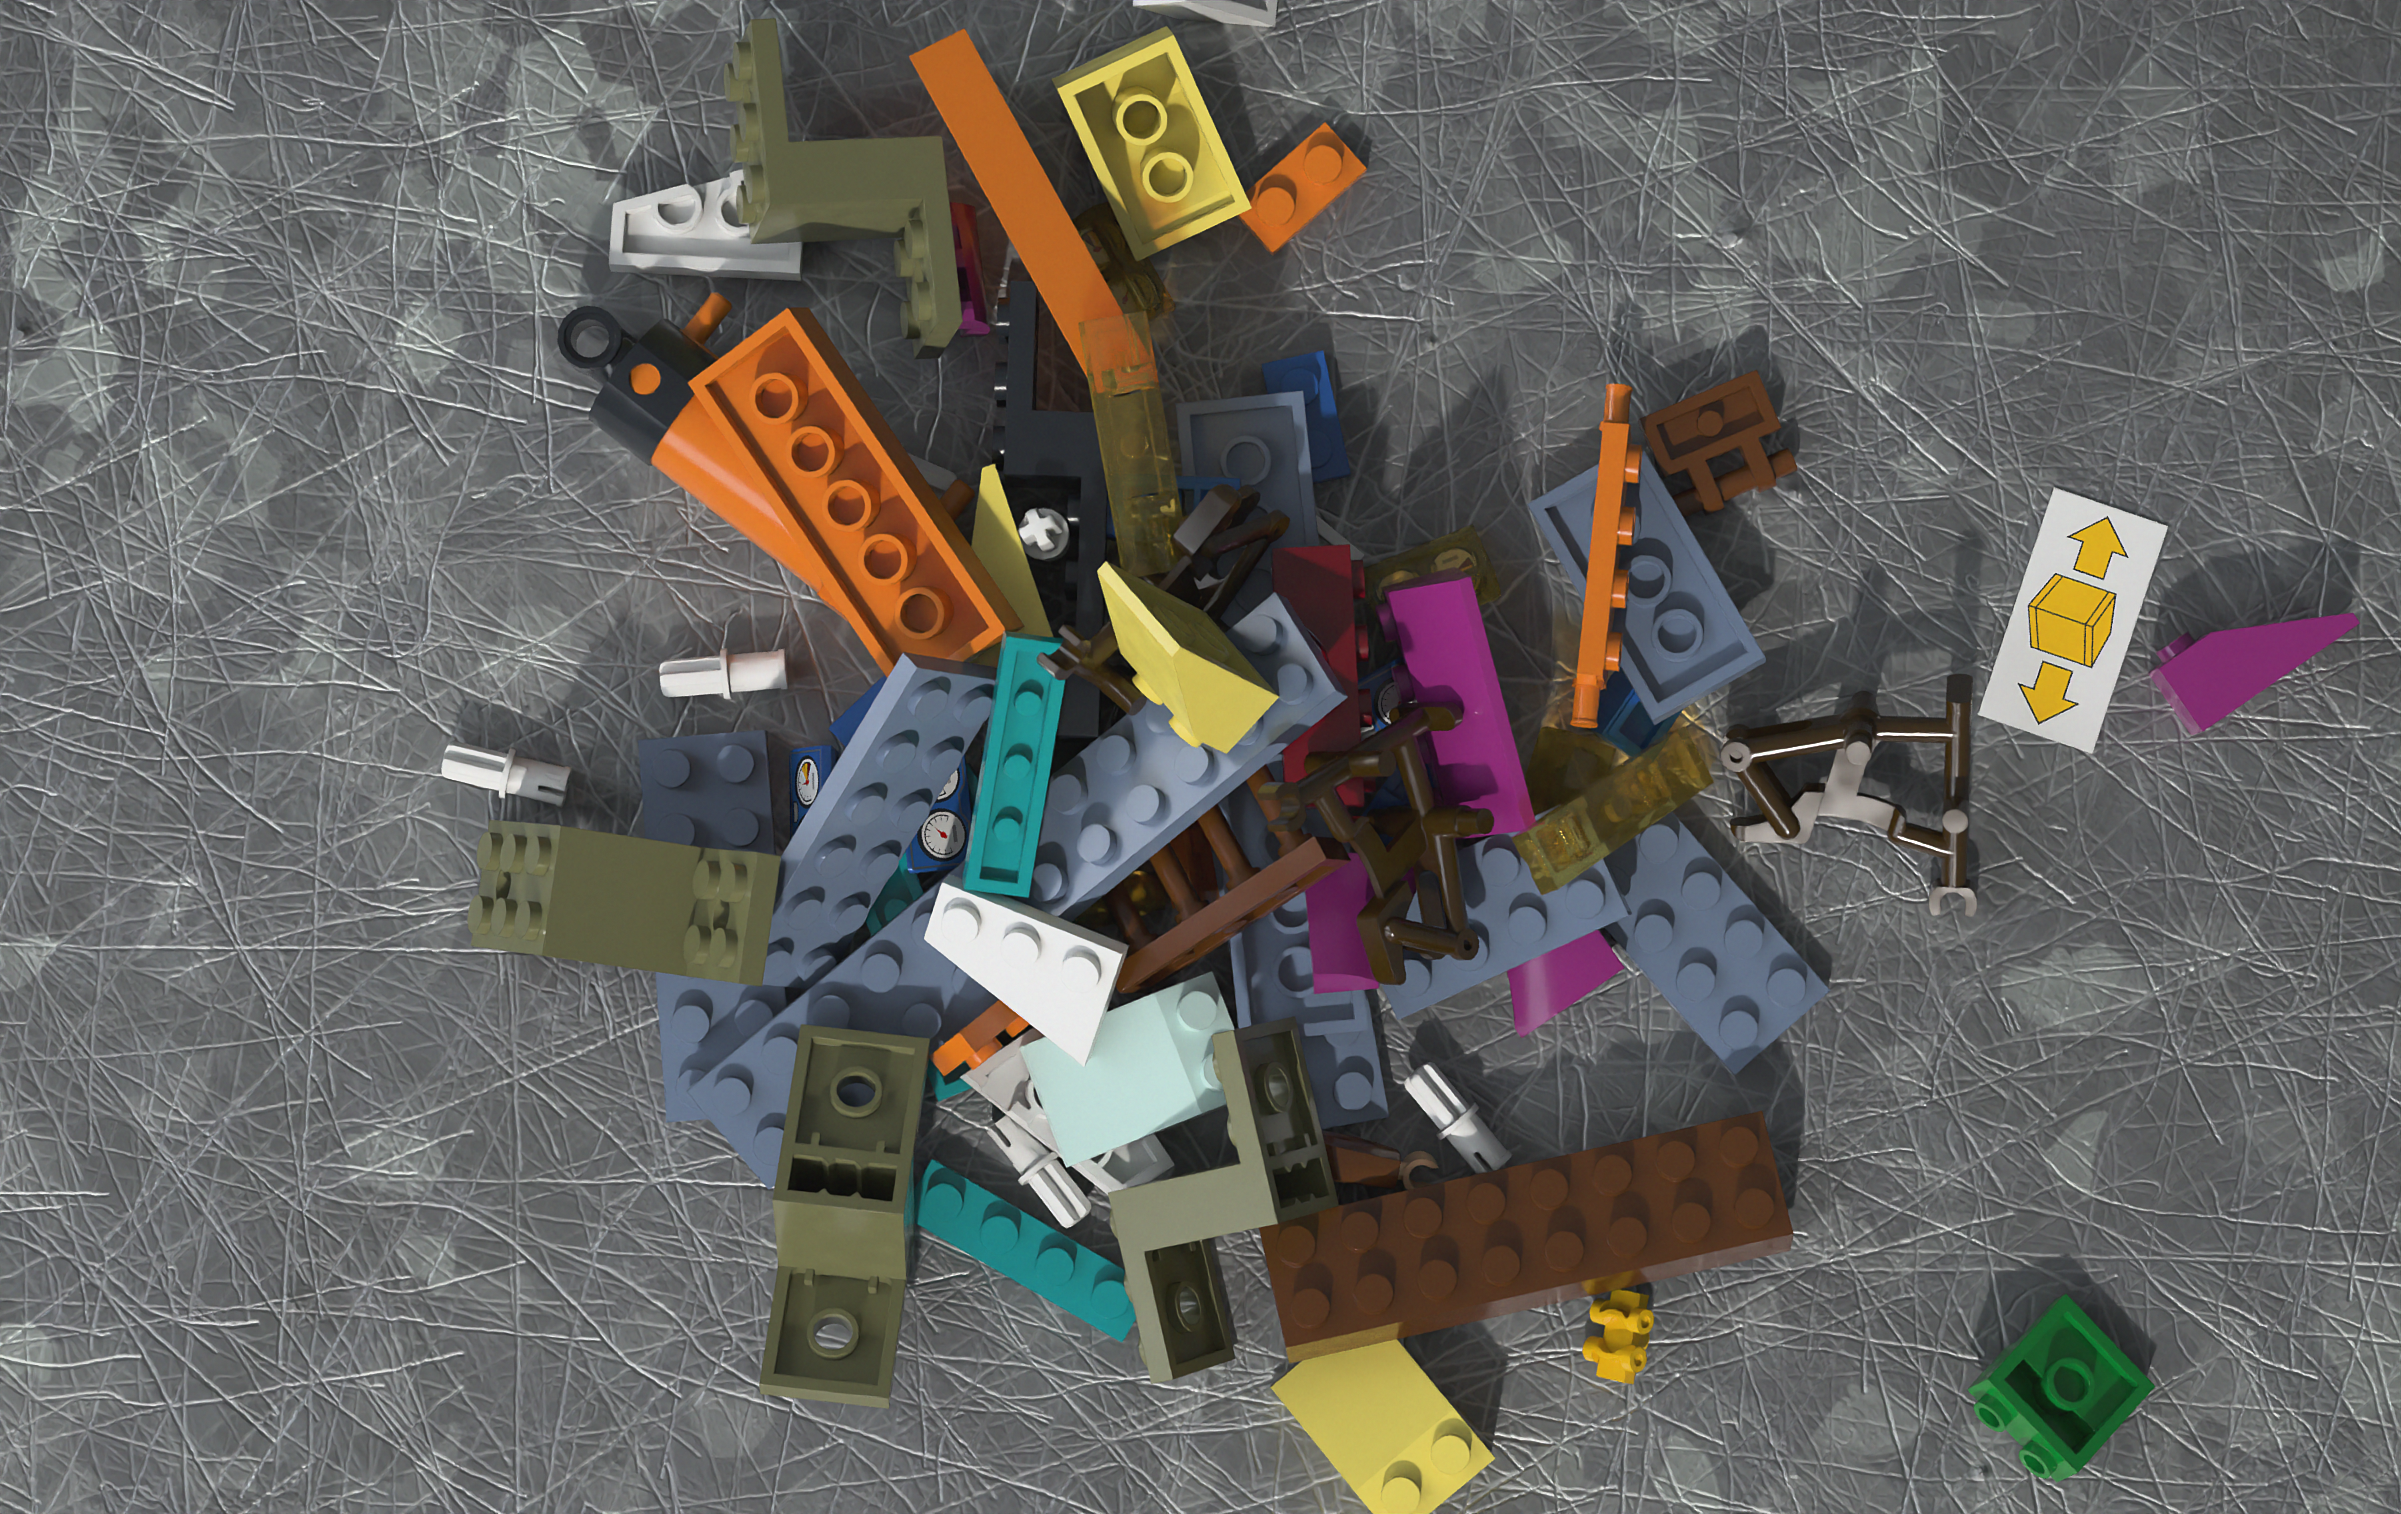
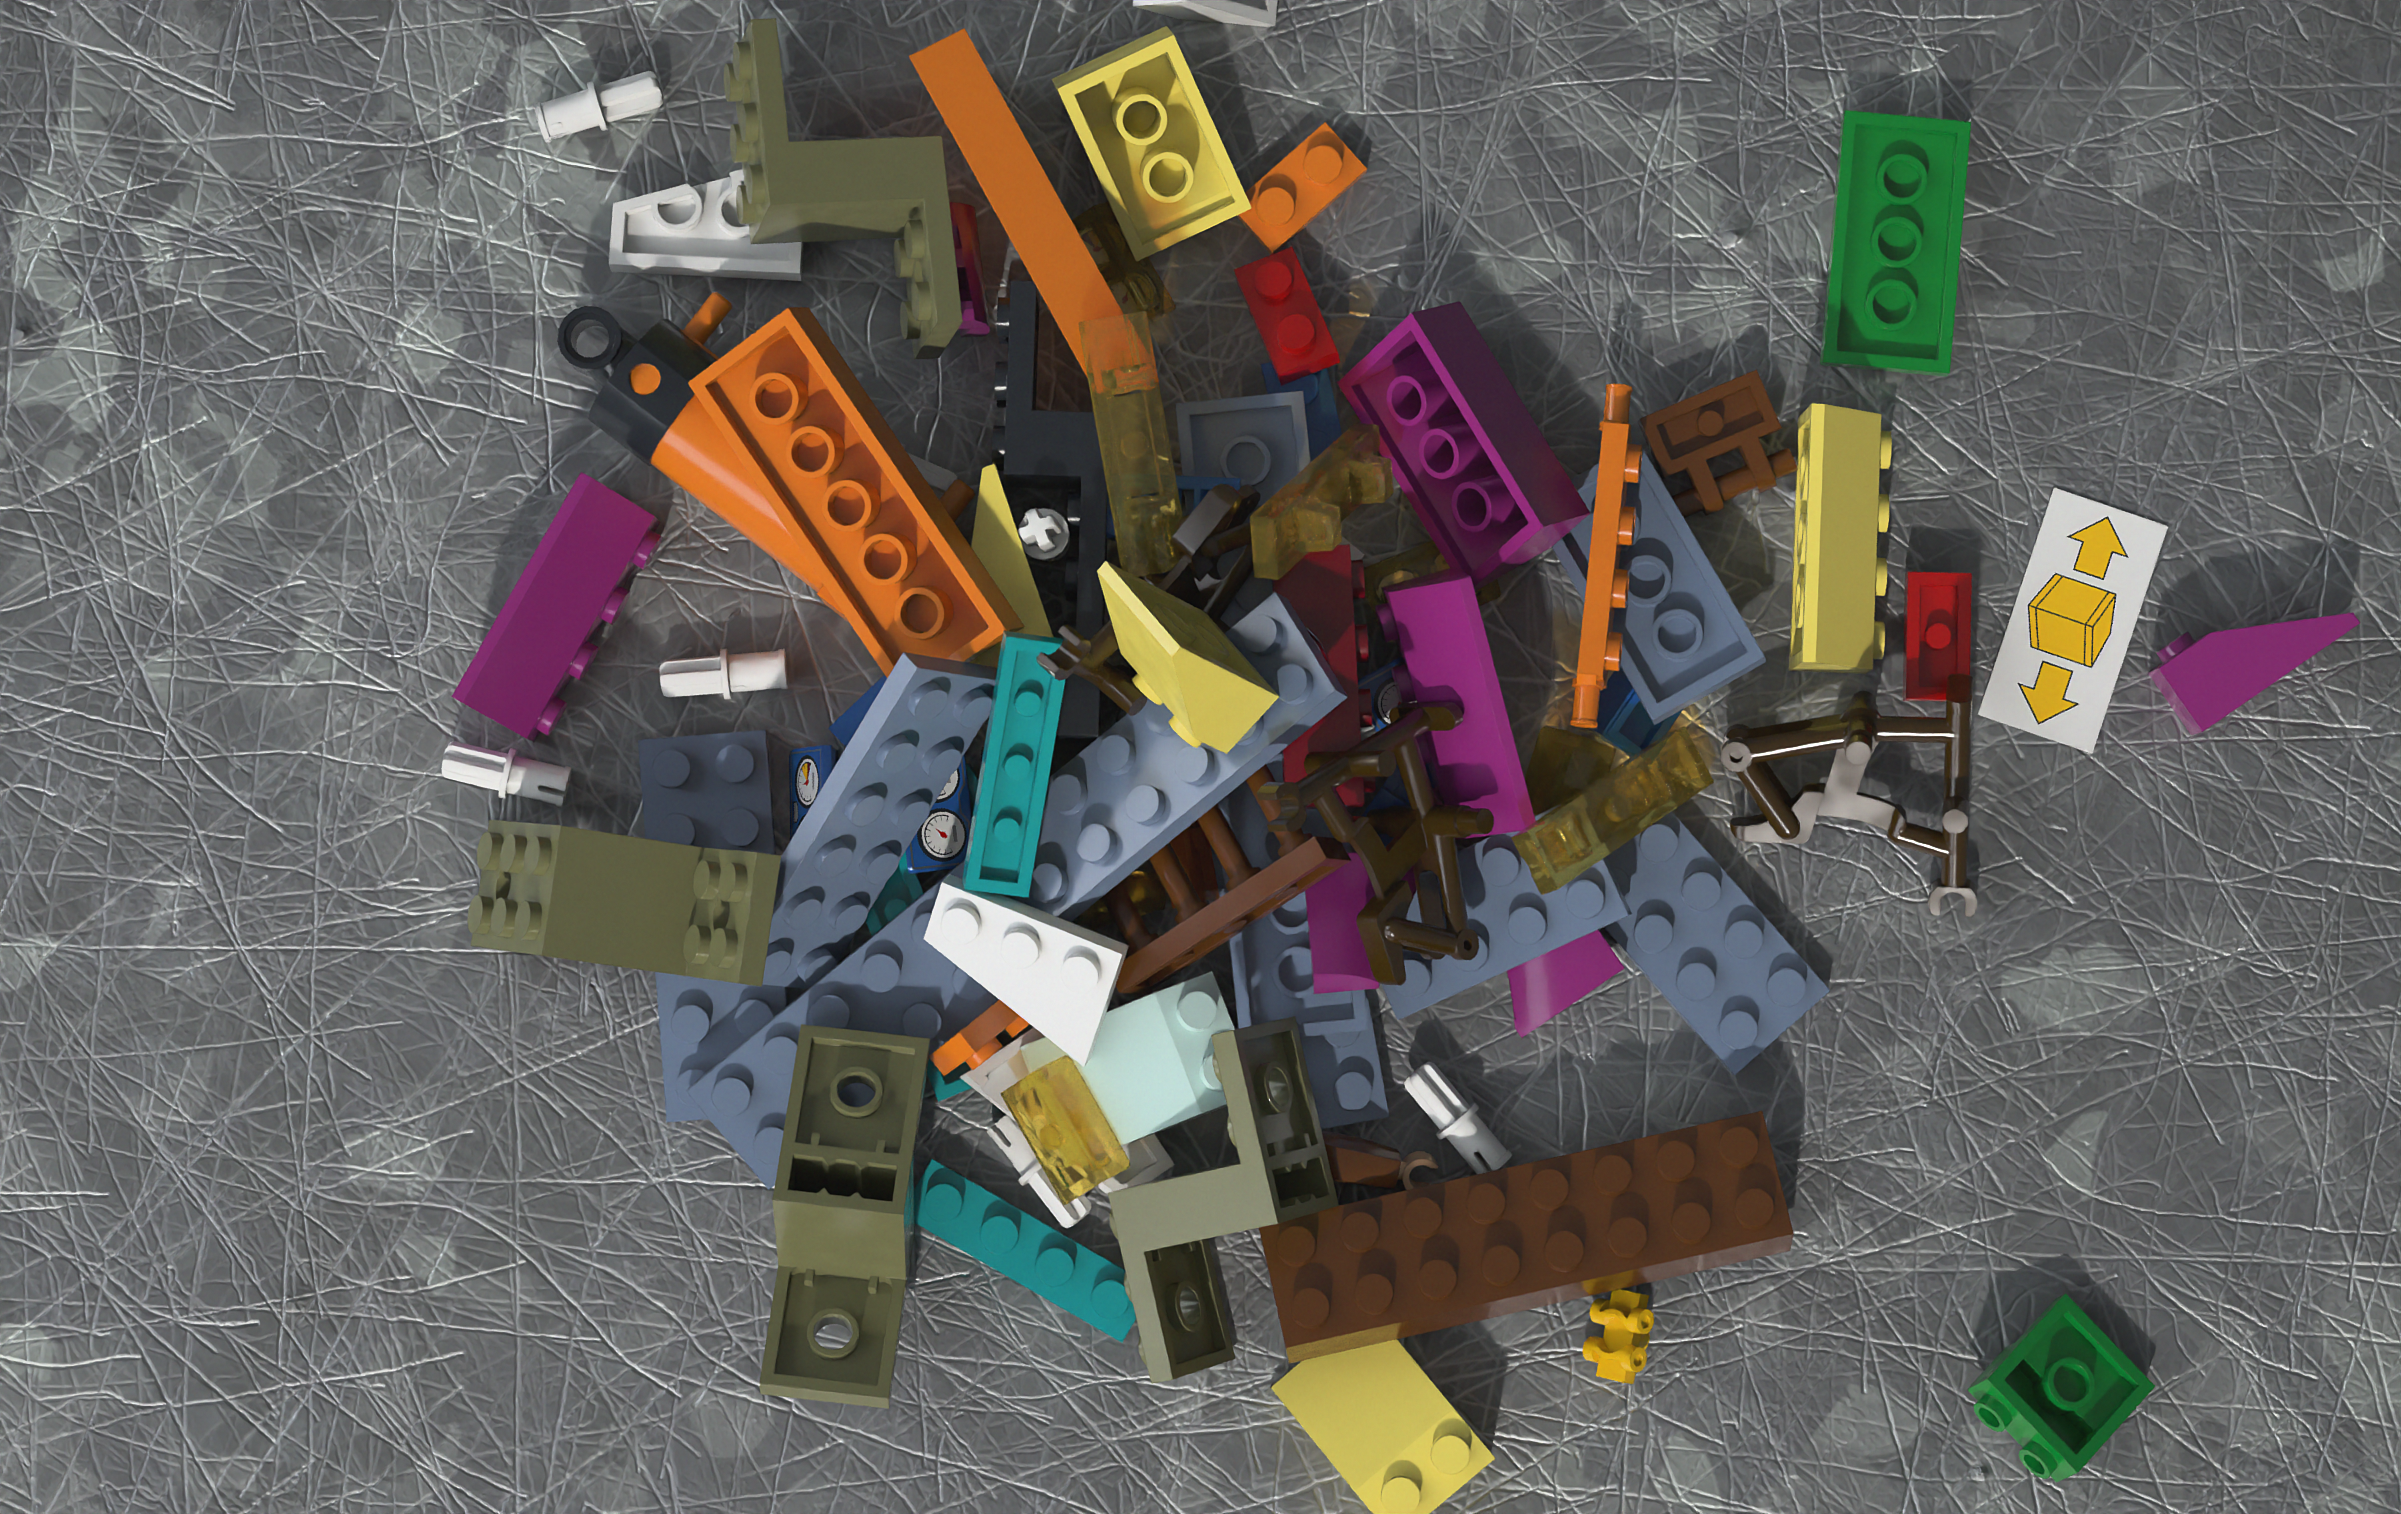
(558, 609): none -> magenta slope
(598, 105): none -> white axle
(1066, 1129): none -> clear yellow slope
(1286, 316): none -> red plate
(1314, 503): none -> clear yellow hinge
(1463, 444): none -> magenta slope
(1837, 540): none -> light yellow slope
(1895, 243): none -> green plate
(1935, 632): none -> red plate

